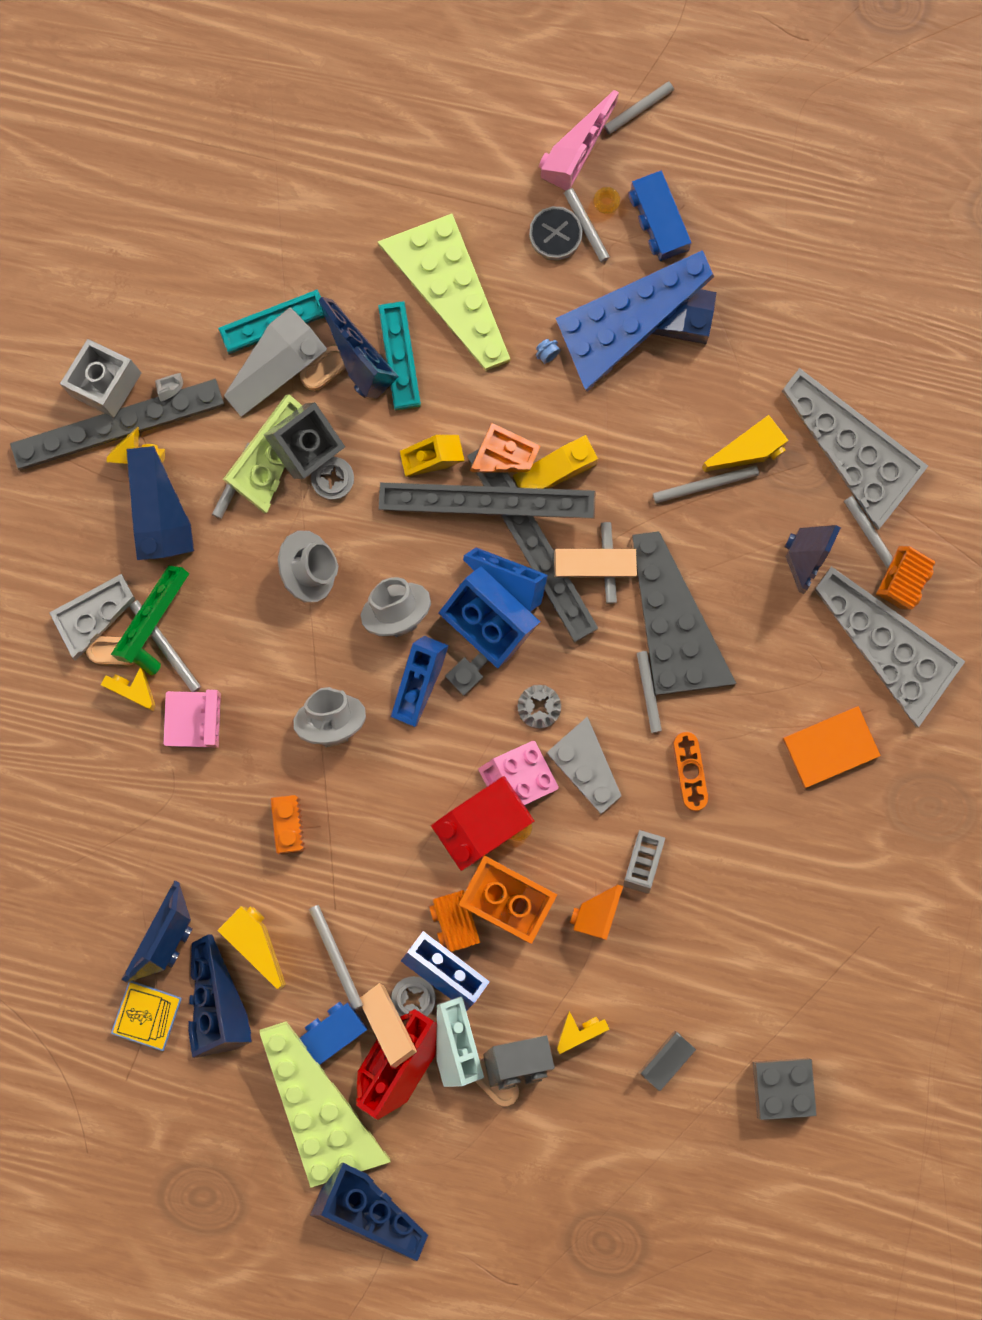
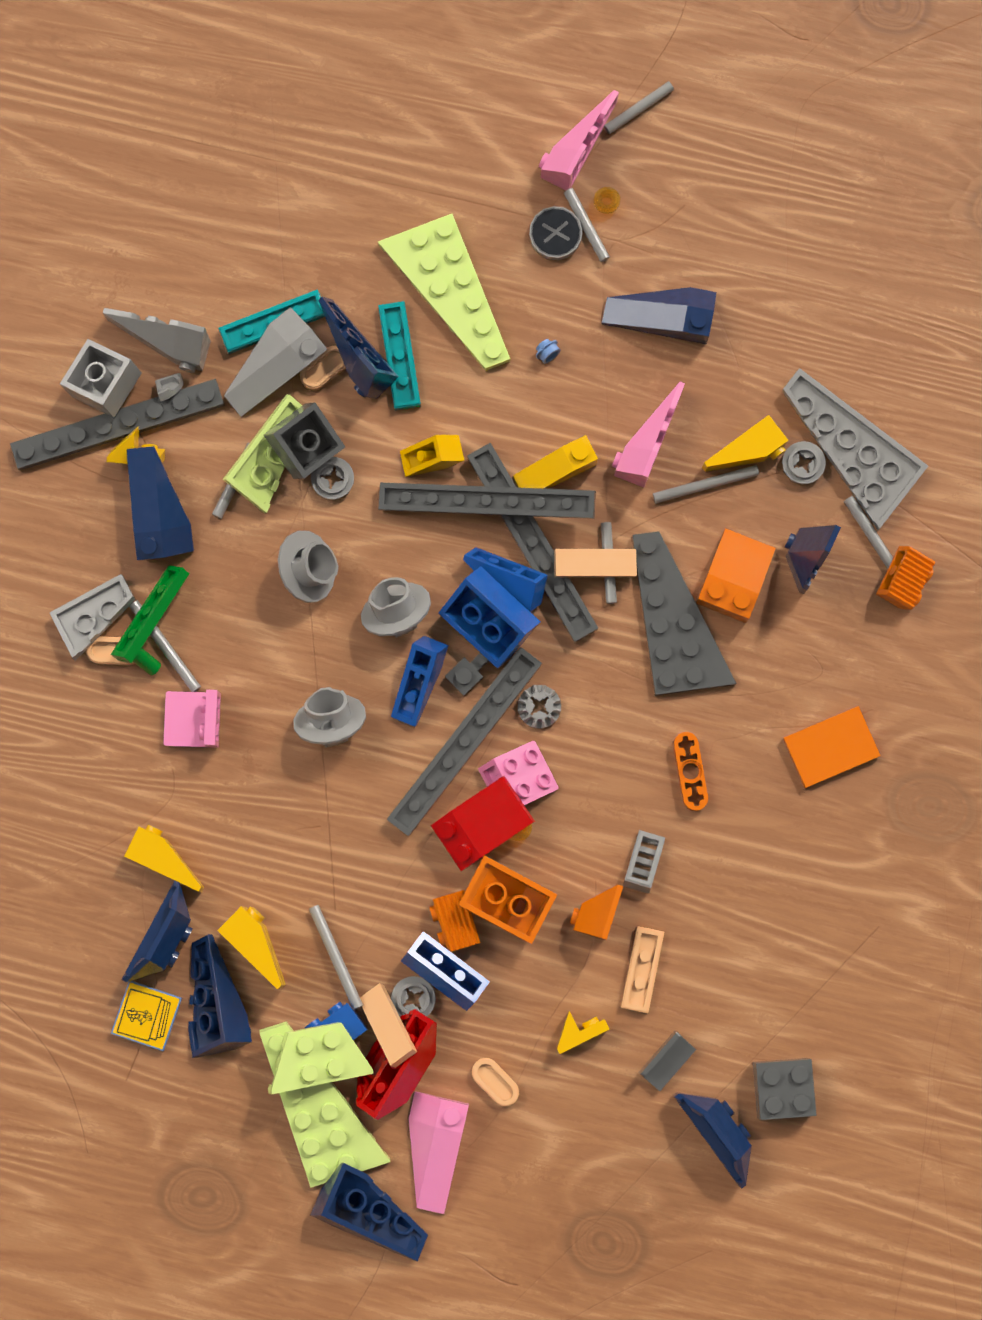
(138, 691): yellow slope -> none
(159, 855): none -> yellow slope
(177, 341): none -> light grey wedge
(287, 824): orange brick -> none
(316, 1058): none -> yellowish green wing
(435, 1140): none -> bright pink wedge
(456, 1047): light aqua slope -> none
(464, 741): none -> dark grey plate
(504, 452): orange wing -> none
(518, 1061): dark grey brick -> none
(586, 766): light grey wing -> none
(620, 321): wing -> none
(641, 451): none -> bright pink wedge
(642, 969): none -> light nougat tile
(649, 692): light grey bar -> none
(659, 216): blue brick -> none
(720, 1132): none -> dark blue wedge
(735, 576): none -> orange slope
(807, 451): none -> light grey gear
(901, 654): light grey wing -> none

